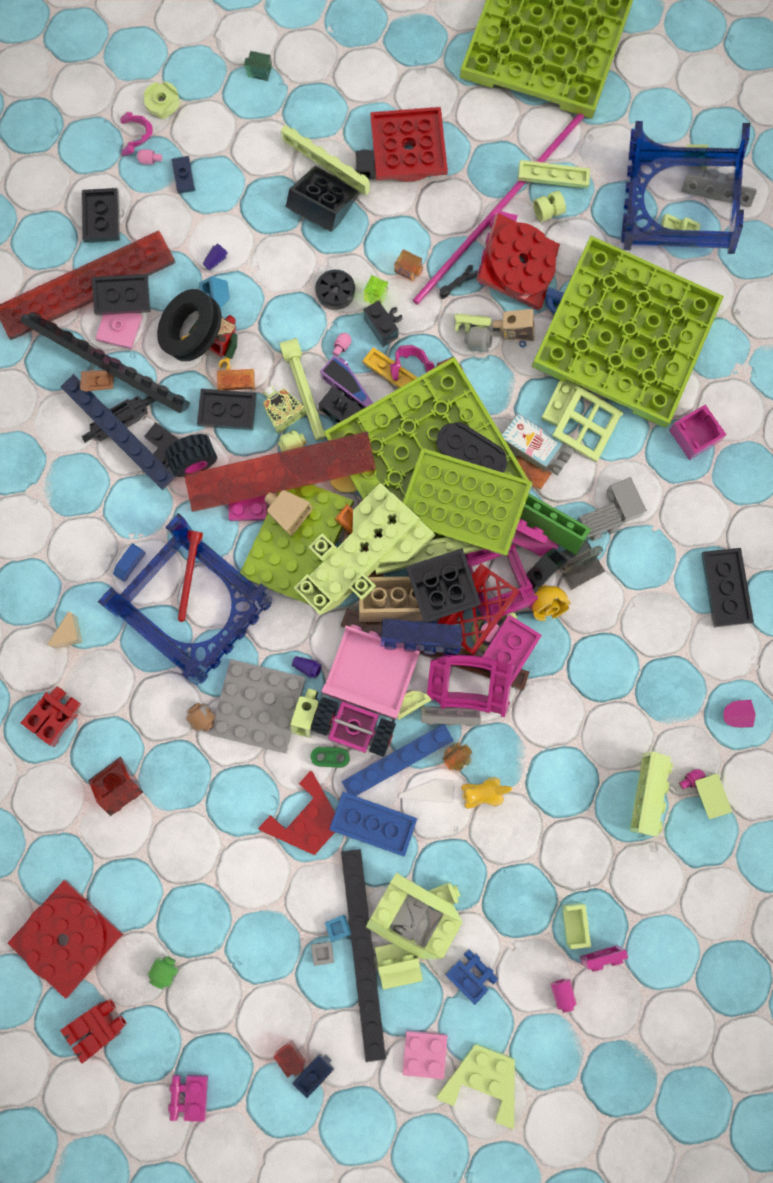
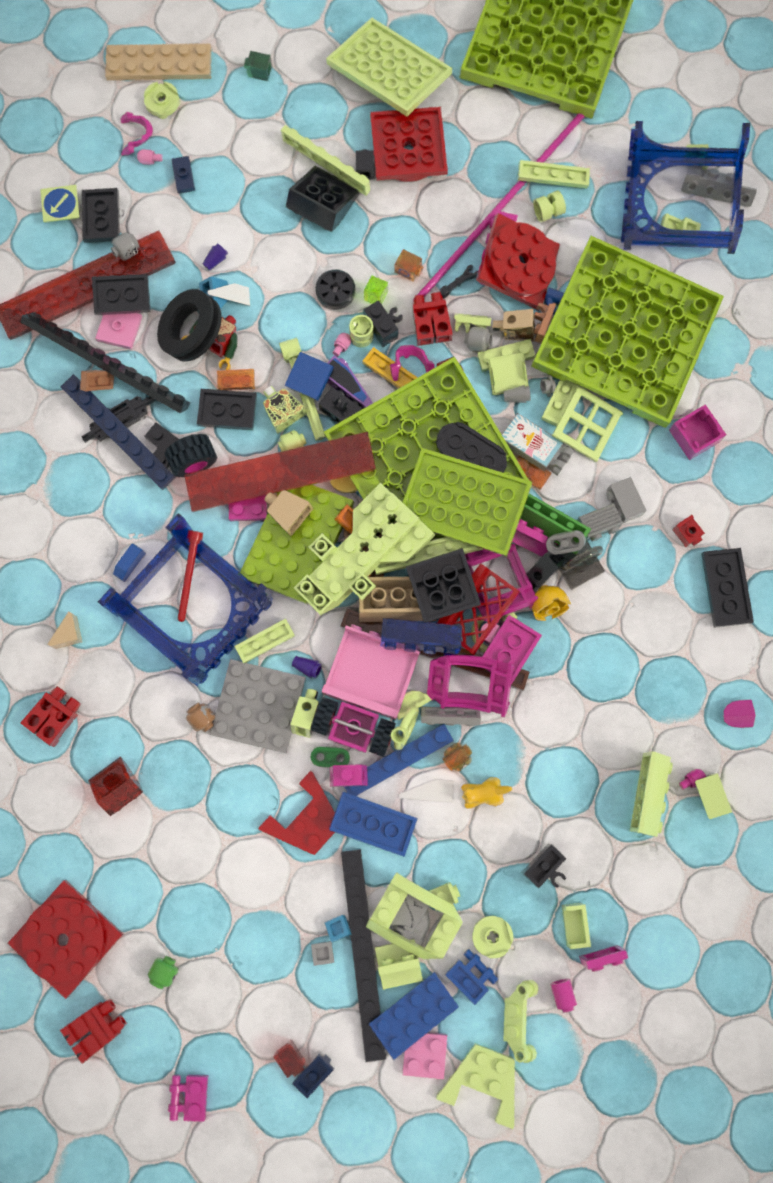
(59, 203): none -> piece
(125, 246): none -> light grey head
(158, 61): none -> tan plate
(232, 292): none -> white sticker
(264, 641): none -> yellowish green plate
(309, 376): none -> blue tile
(348, 775): none -> dark pink torso
(361, 331): none -> yellowish green wheel
(389, 66): none -> yellowish green plate
(406, 727): none -> yellowish green piece
(413, 1016): none -> blue plate
(431, 313): none -> red hips
(503, 941): none -> yellowish green plate
(507, 372): none -> yellowish green piece
(515, 1021): none -> yellowish green plate
(518, 394): none -> light grey cone
(519, 347): none -> yellowish green plate
(545, 317): none -> nougat plate
(545, 867): none -> black brick
(547, 386): none -> light grey plate
(566, 541): none -> light grey plate
(683, 533): none -> red brick

